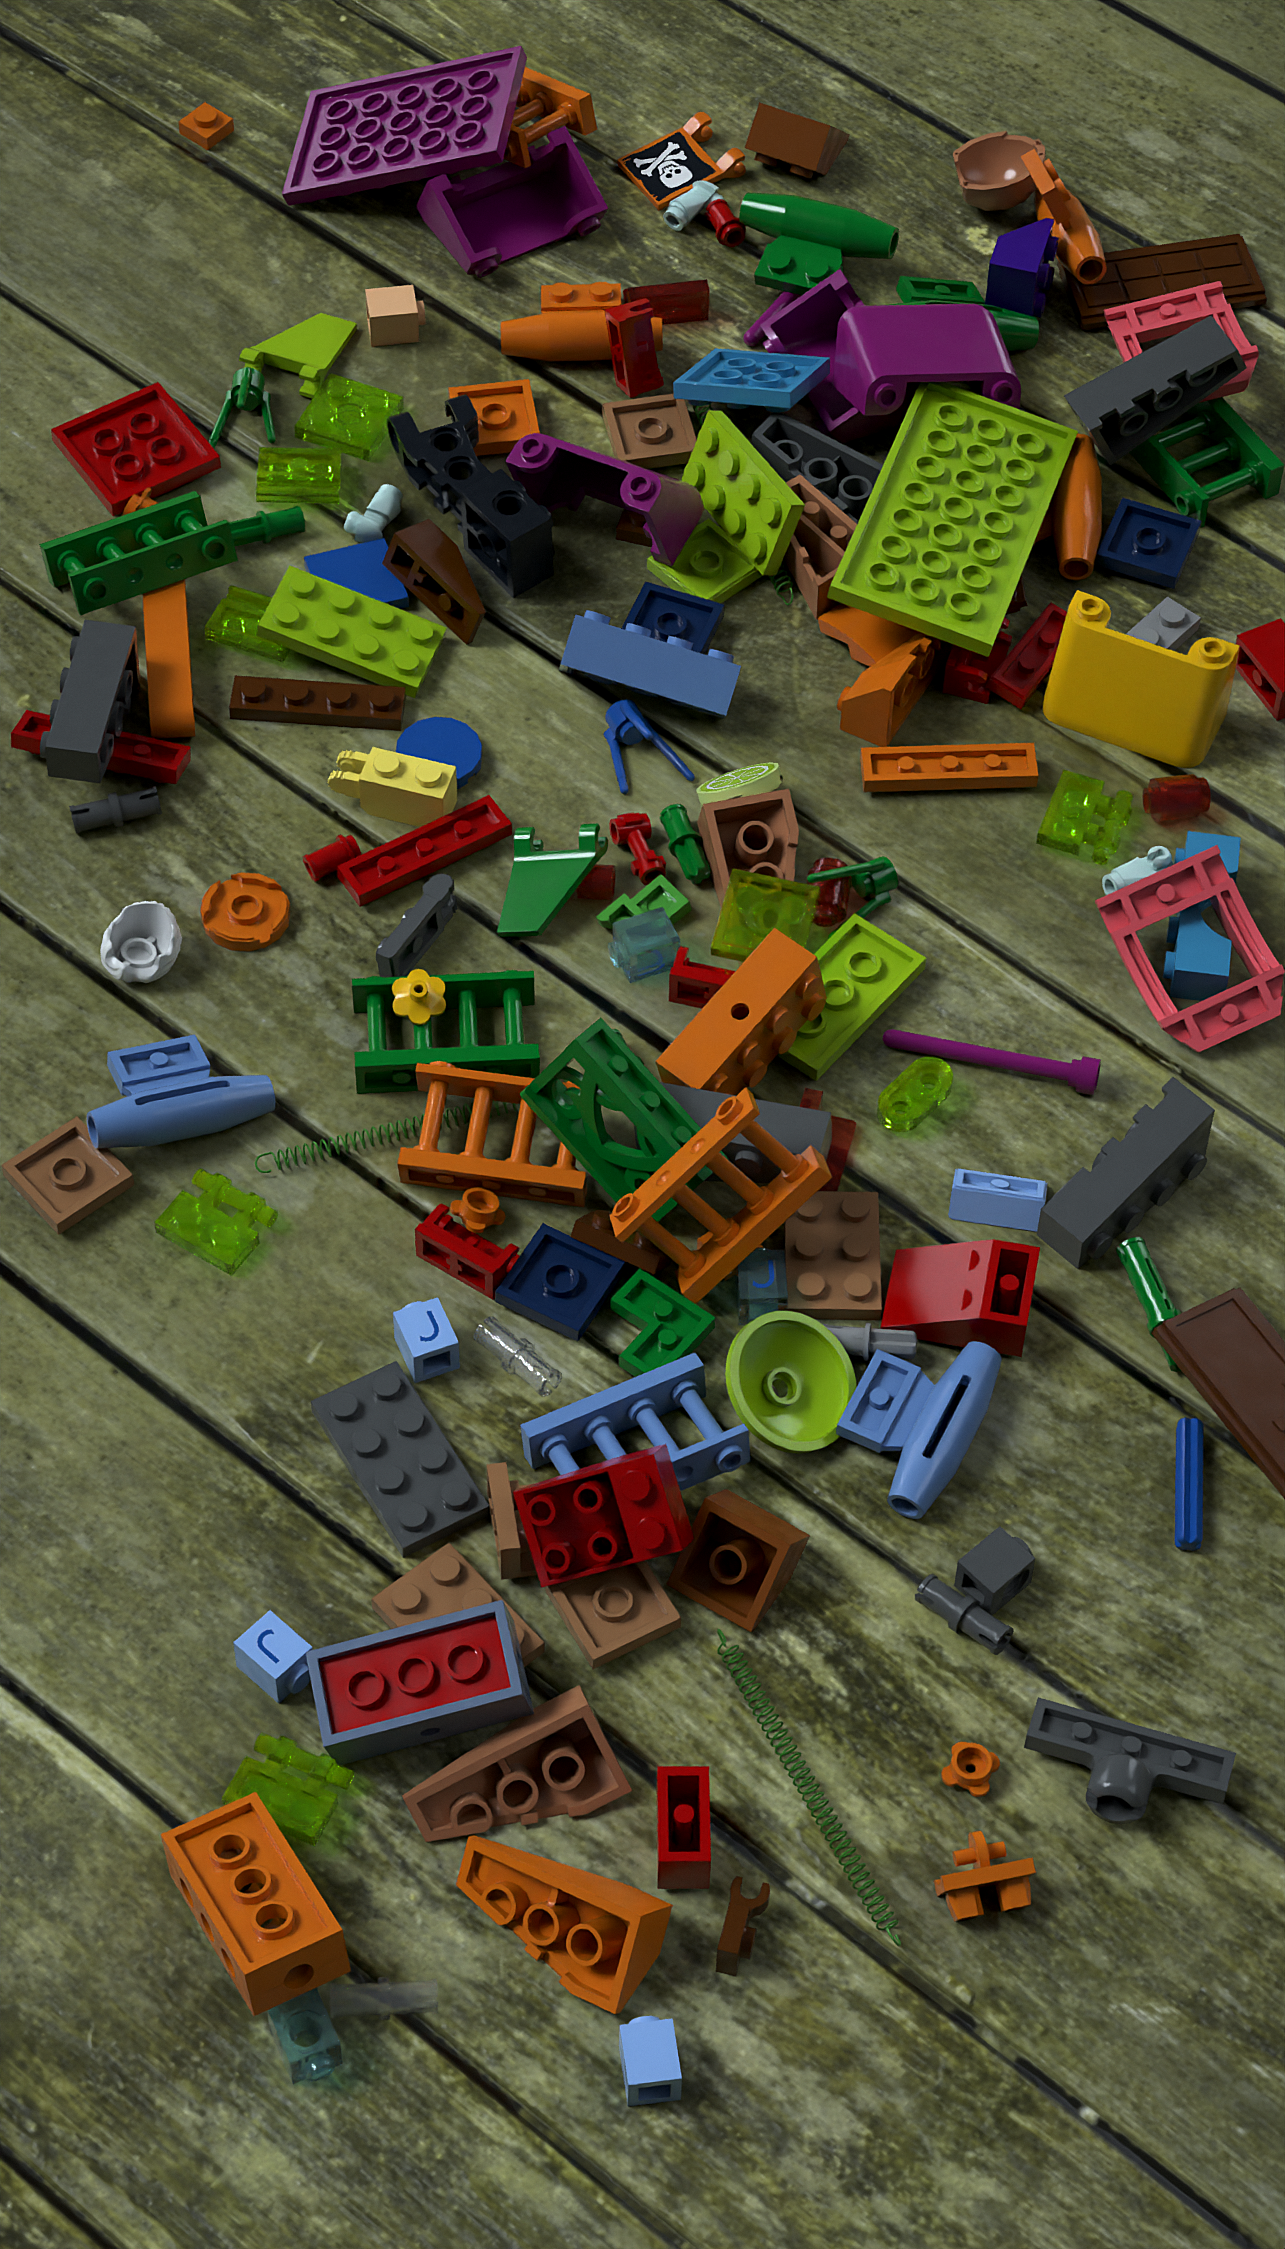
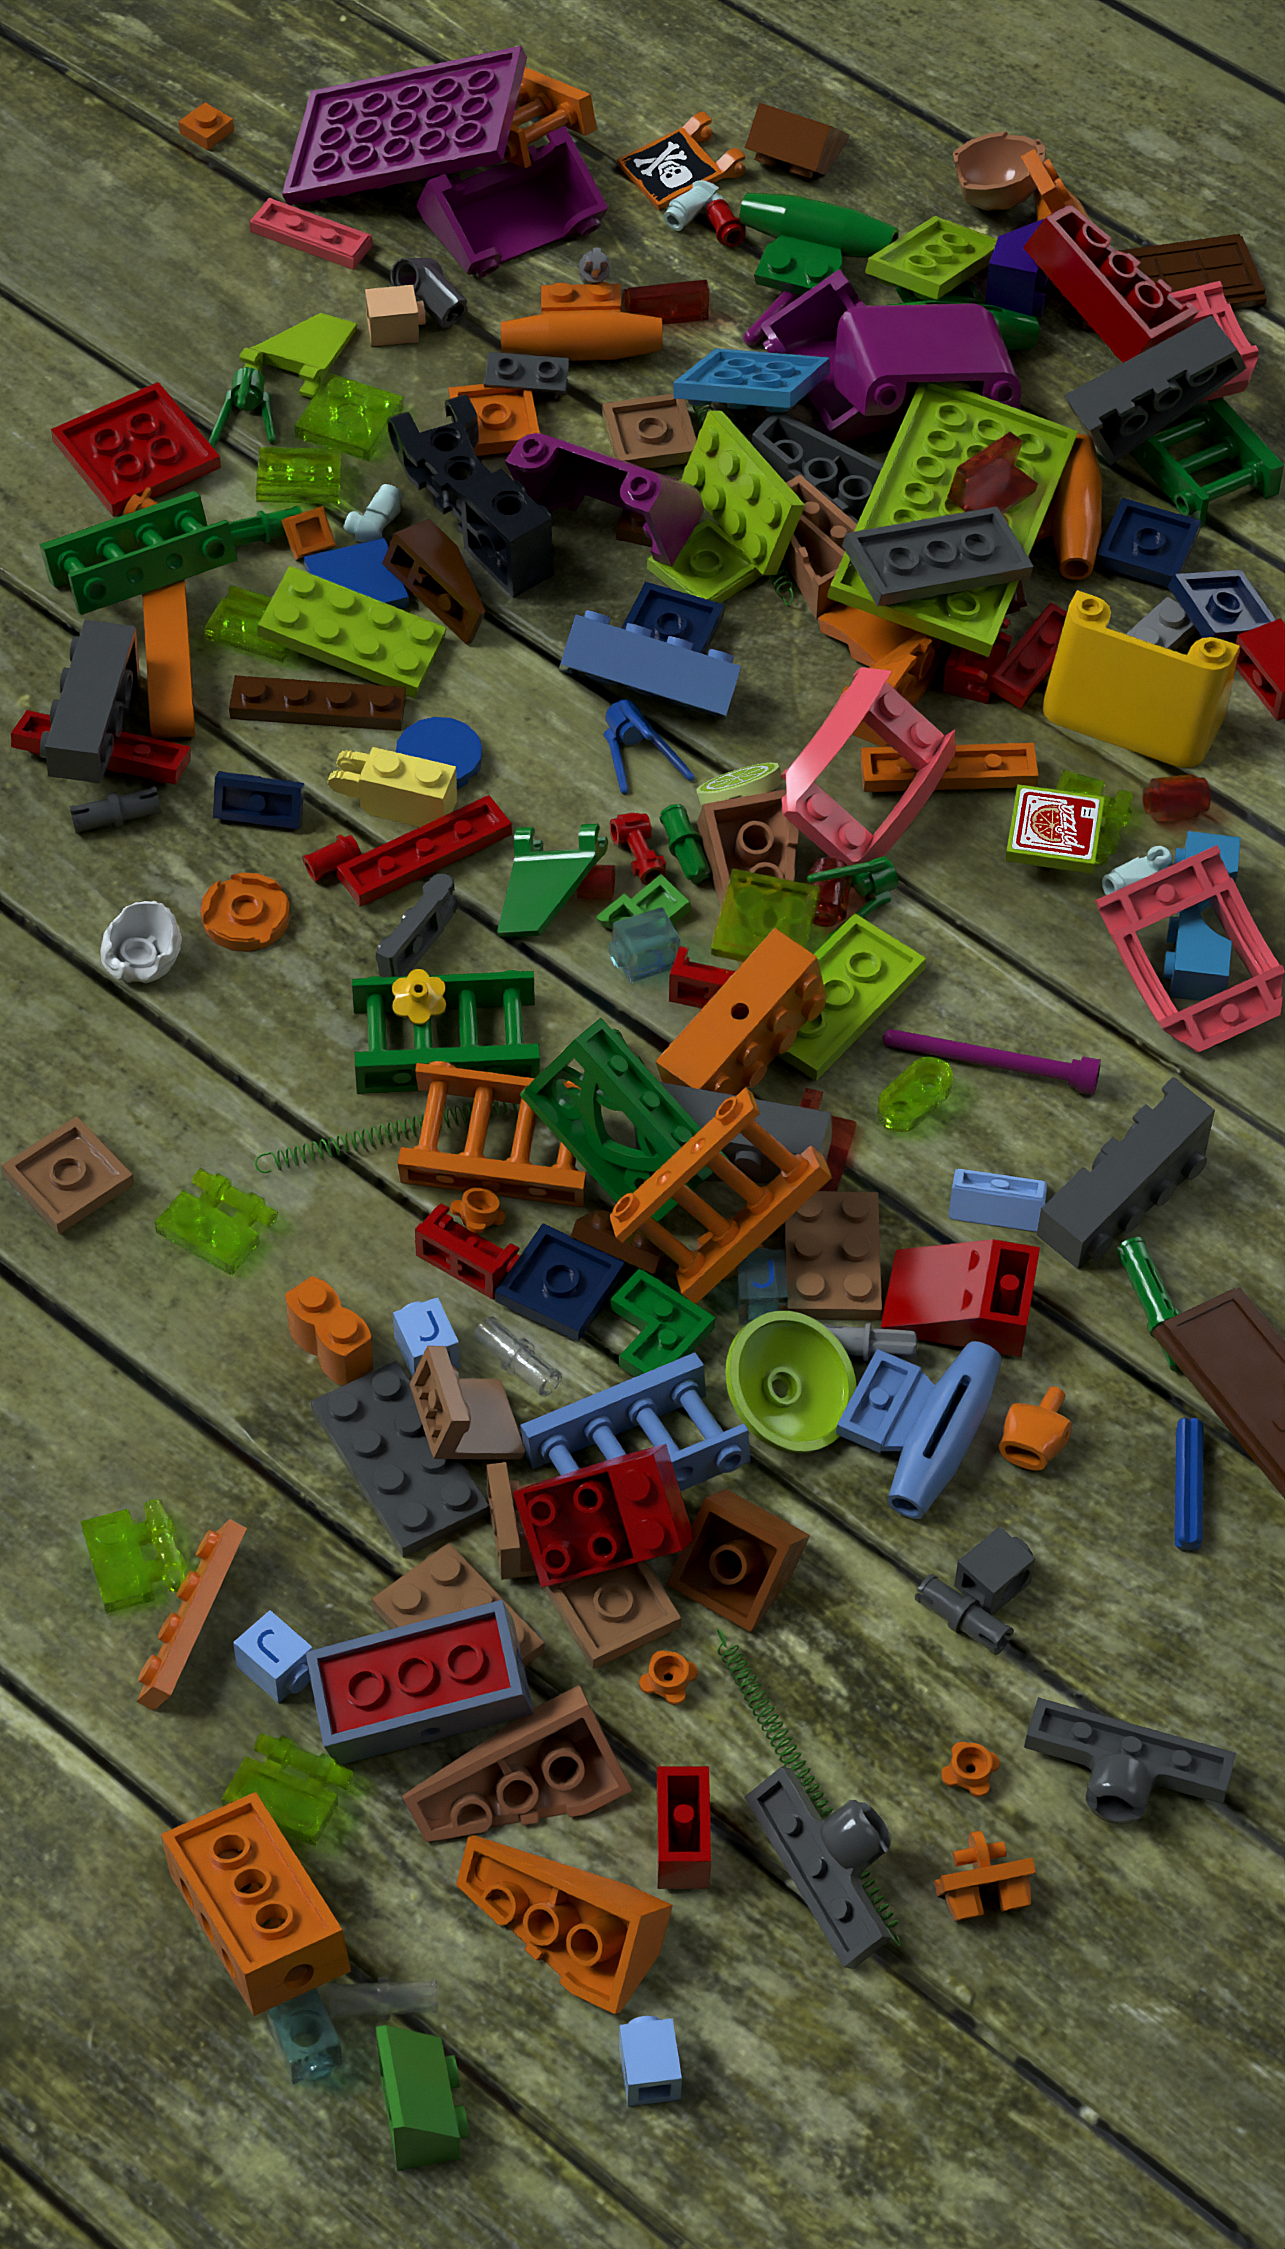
(118, 1561): none -> clear neon green plate
(173, 1096): medium blue plate -> none
(182, 1629): none -> orange plate
(258, 800): none -> dark blue hinge
(308, 533): none -> orange tile
(311, 233): none -> coral tile
(329, 1331): none -> orange brick
(419, 2097): none -> bright green slope
(440, 298): none -> dark grey piece
(463, 1414): none -> medium nougat bracket
(528, 372): none -> dark grey hinge
(594, 266): none -> light grey axle
(633, 347): red hinge -> none
(673, 1664): none -> orange plate
(736, 1937): reddish brown plate -> none
(827, 1860): none -> dark grey plate
(899, 725): none -> coral wedge
(932, 258): none -> lime plate
(937, 556): none -> dark grey plate
(992, 478): none -> clear red panel
(1035, 1433): none -> orange piece
(1055, 829): none -> tile
(1106, 285): none -> red wedge
(1220, 603): none -> dark blue plate

